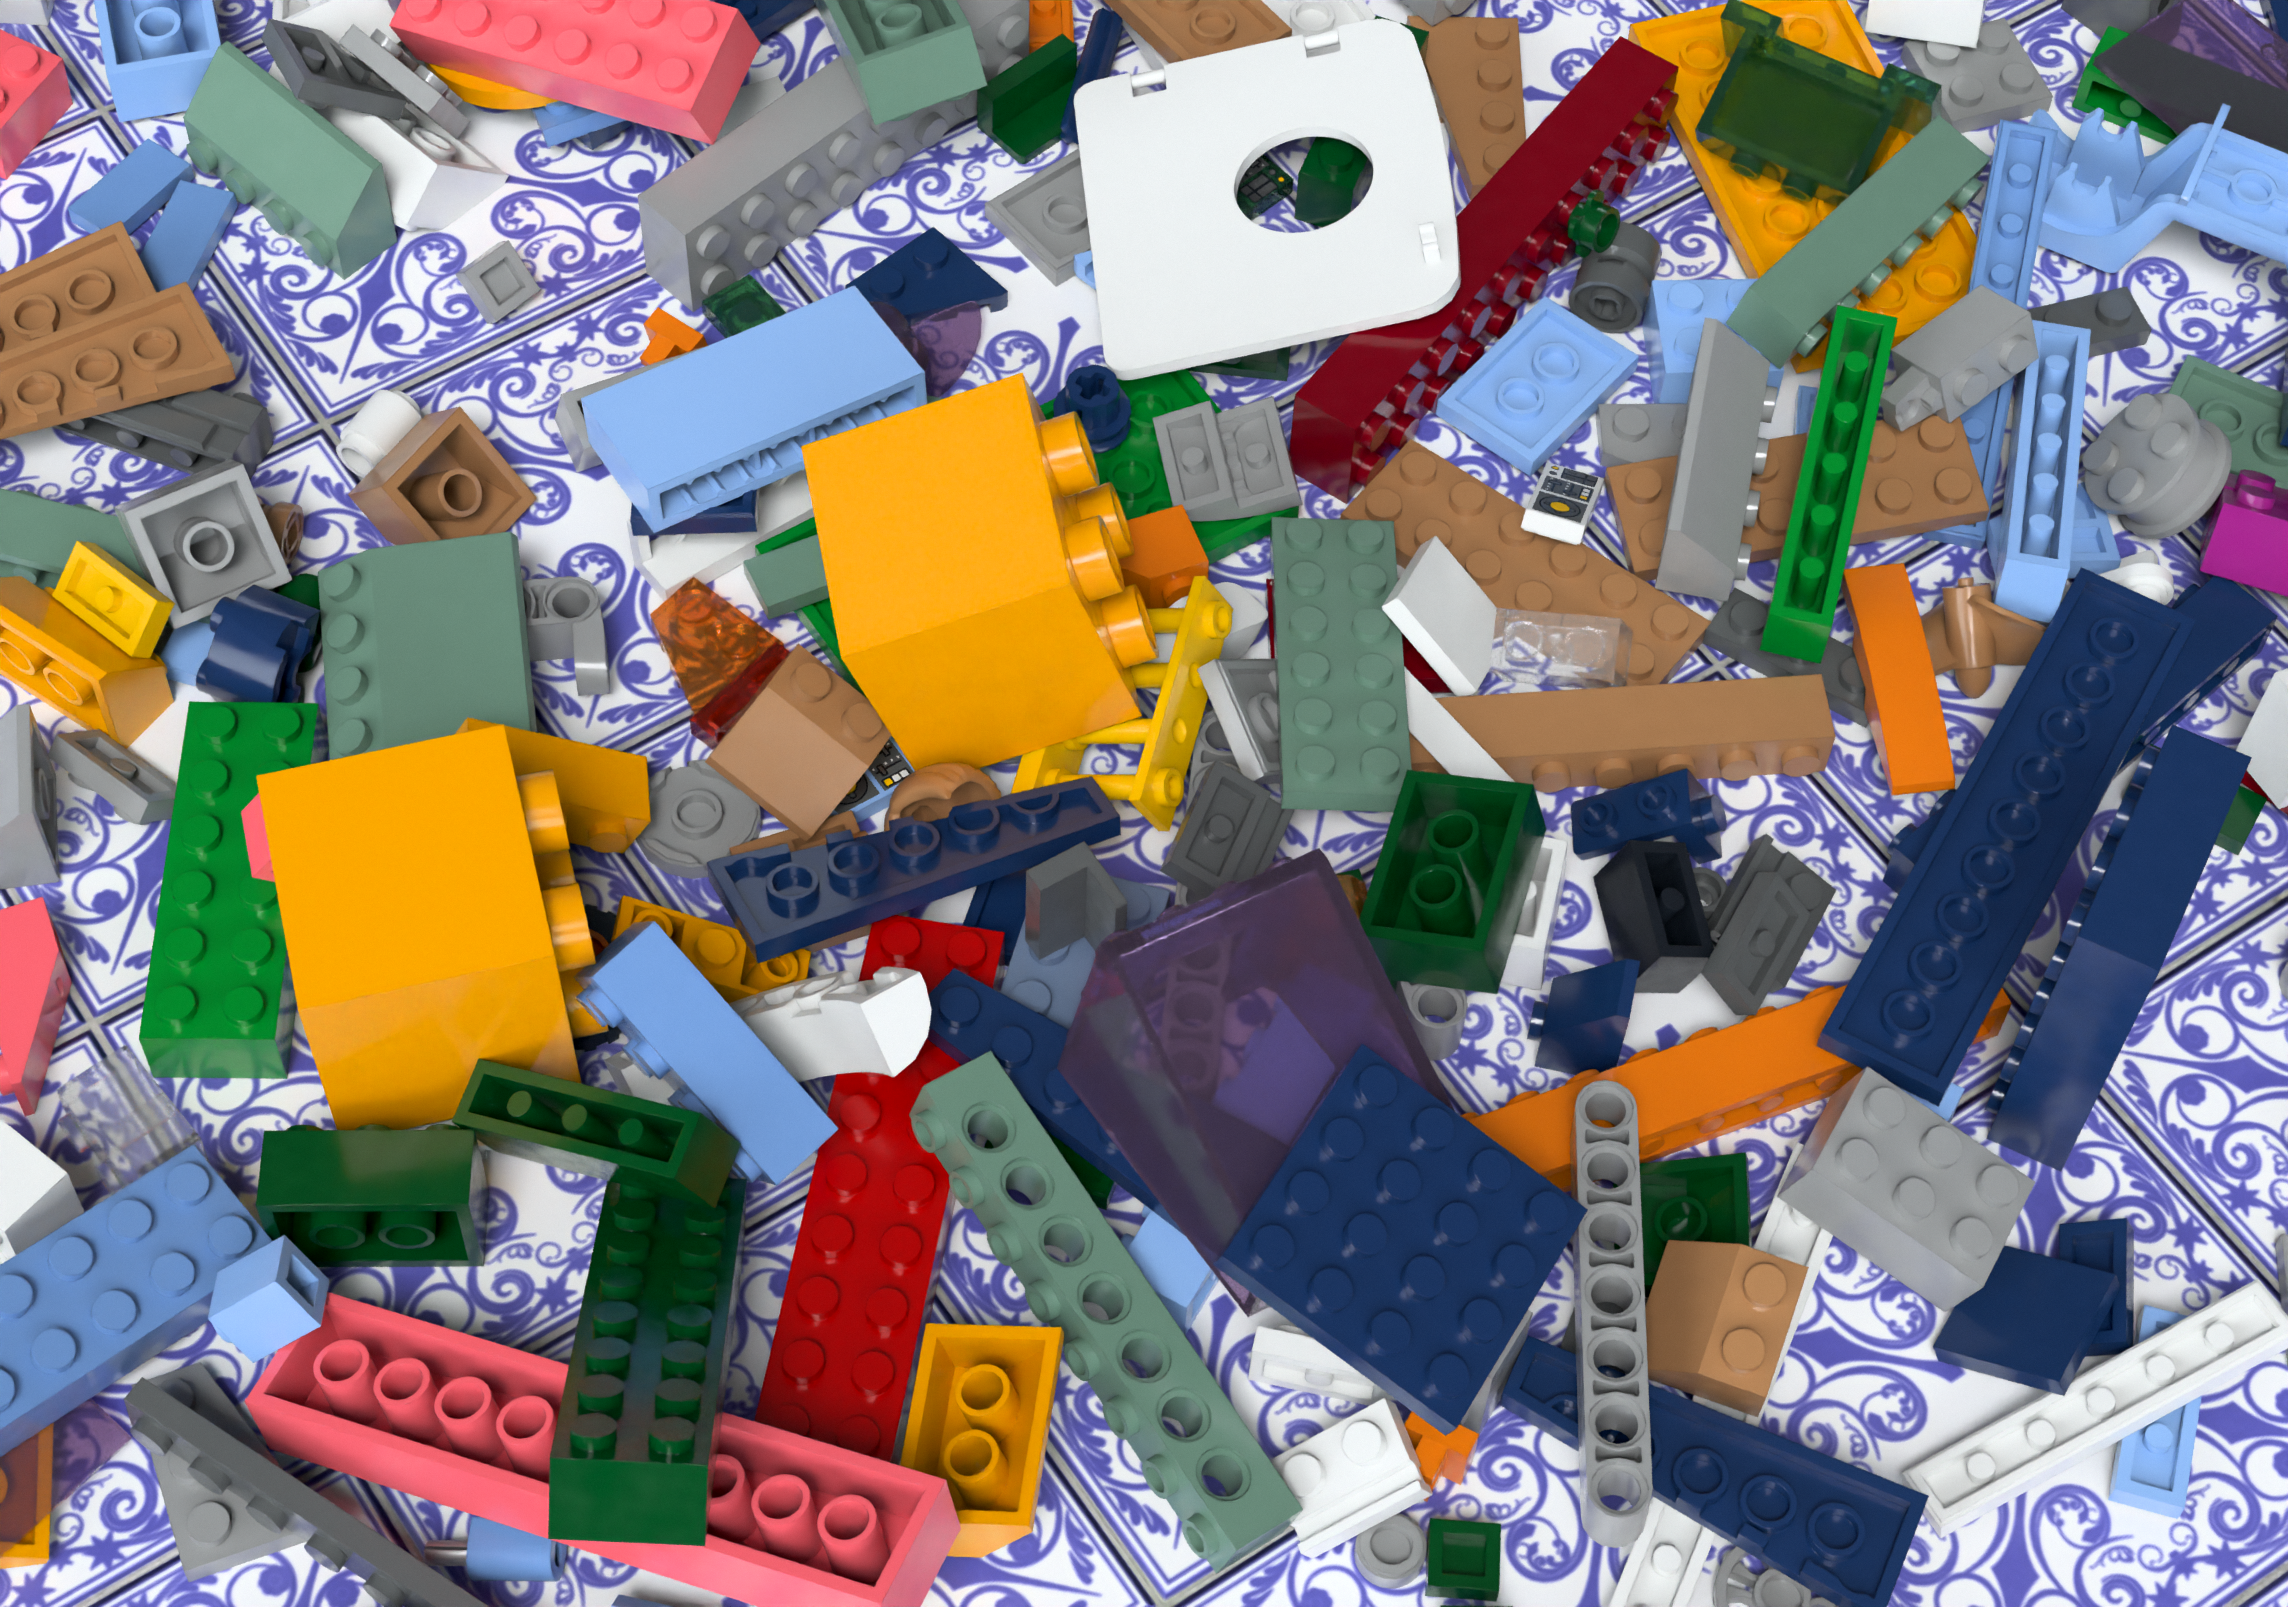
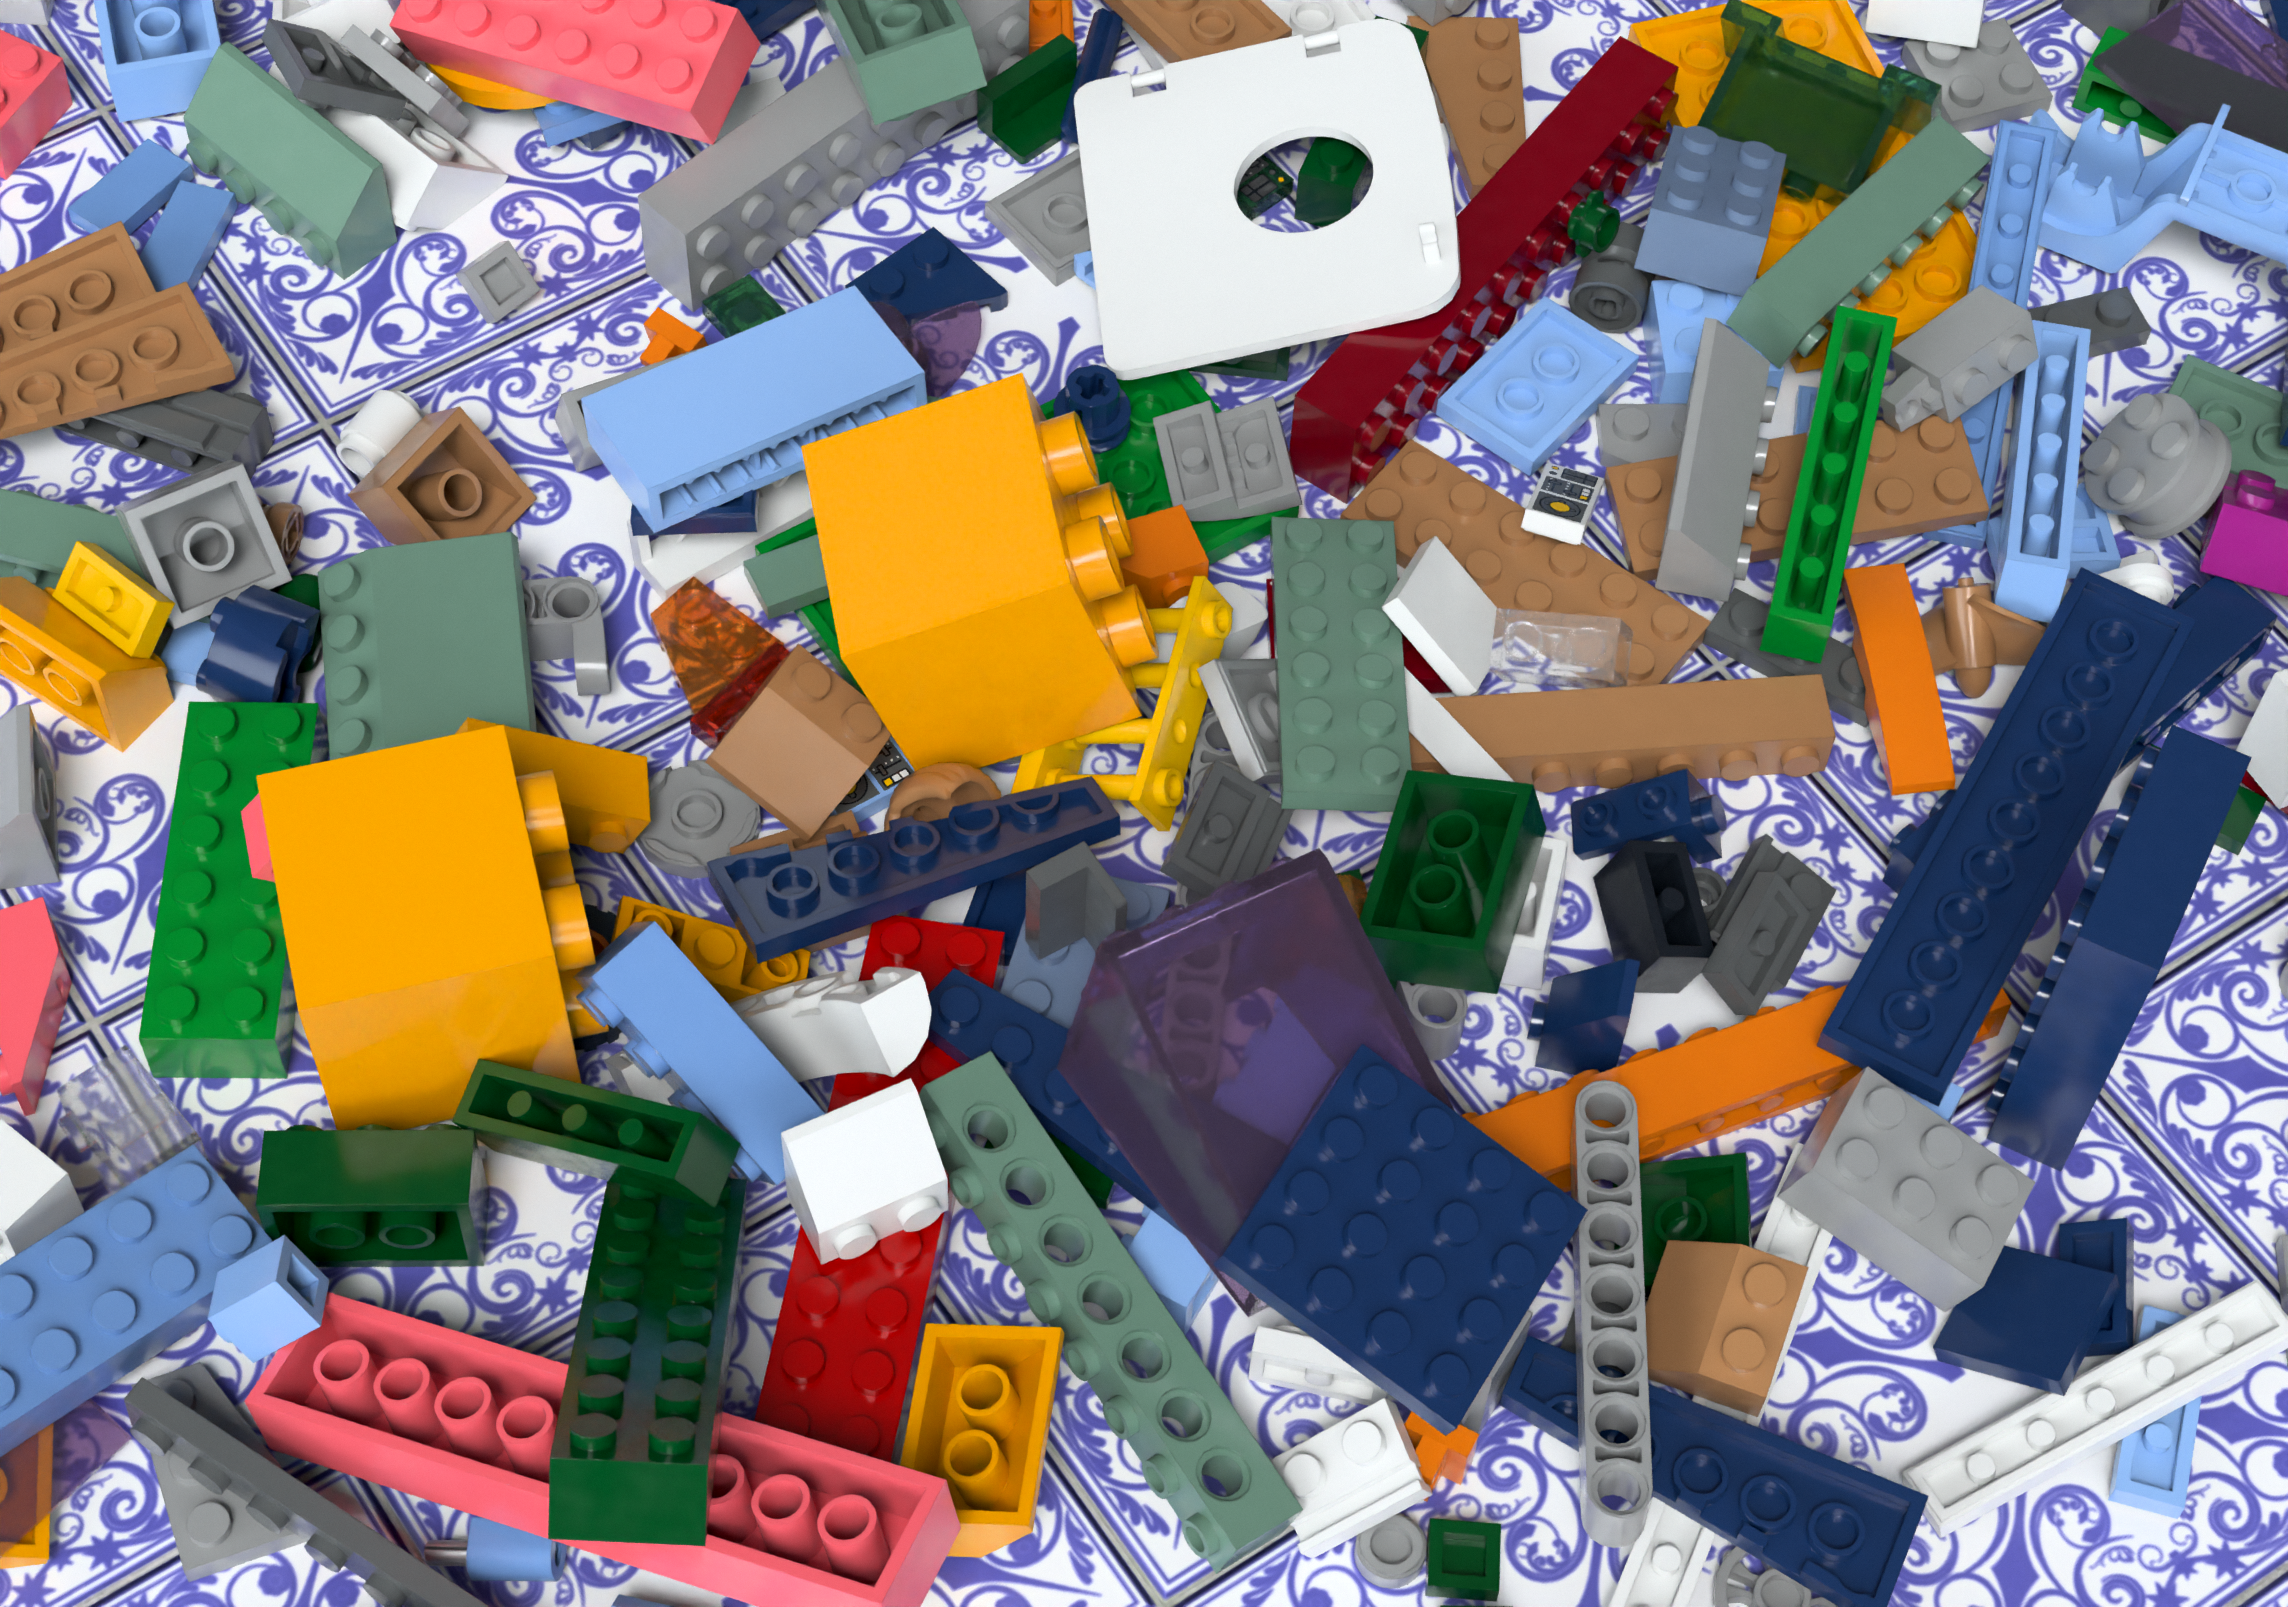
(115, 774): light grey plate -> none
(864, 1173): none -> white slope
(1711, 210): none -> sand blue brick

